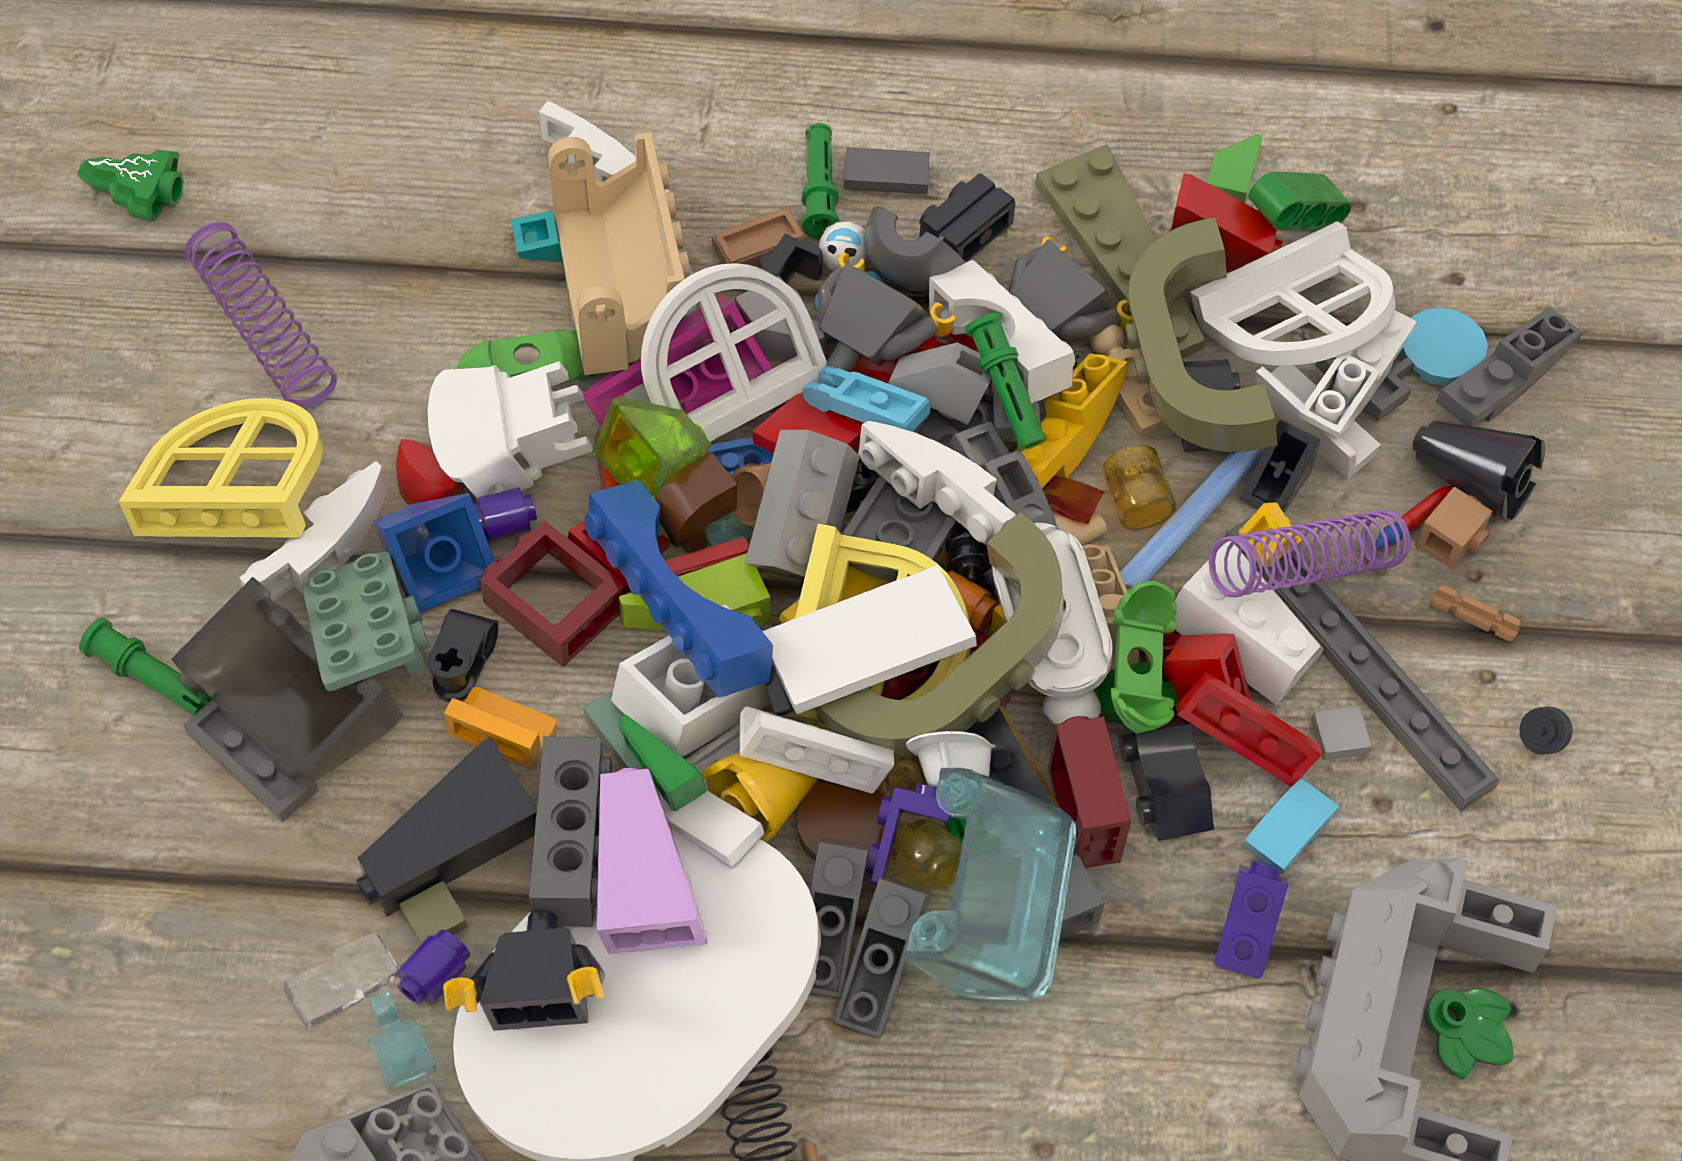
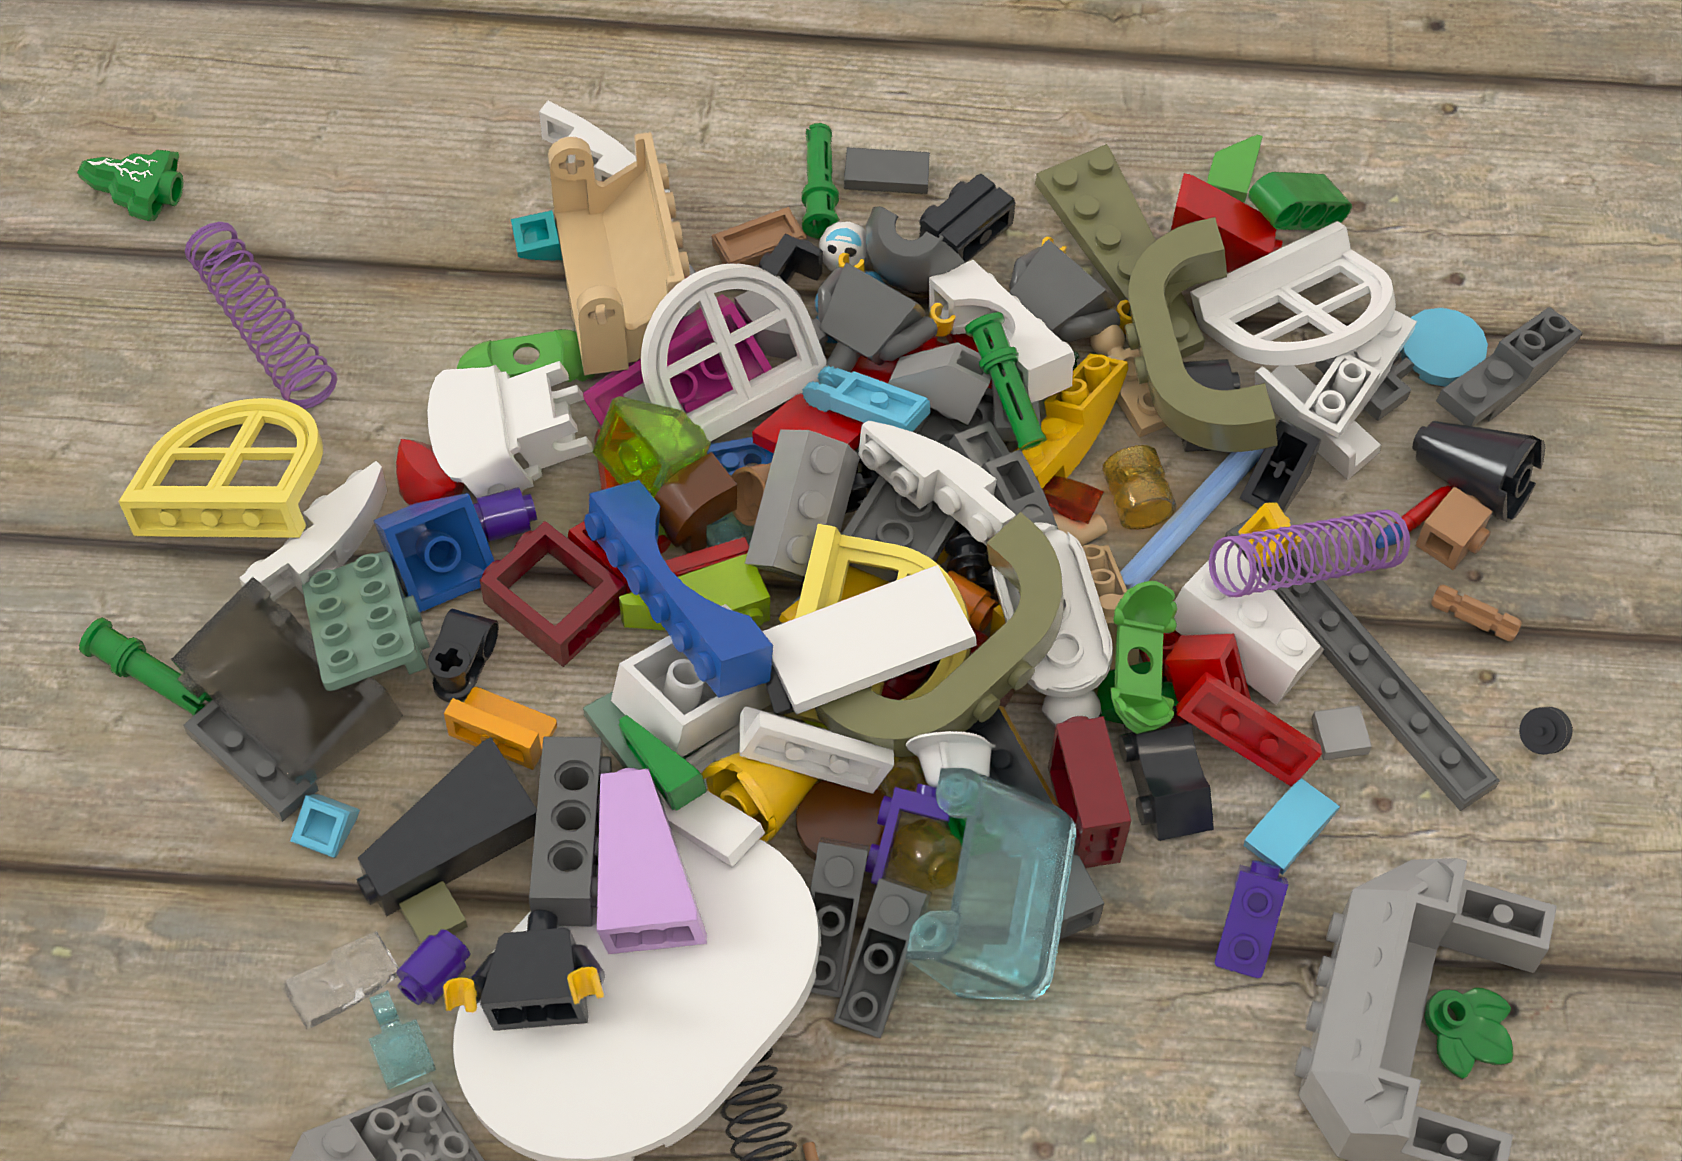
(324, 824): none -> medium azure slope

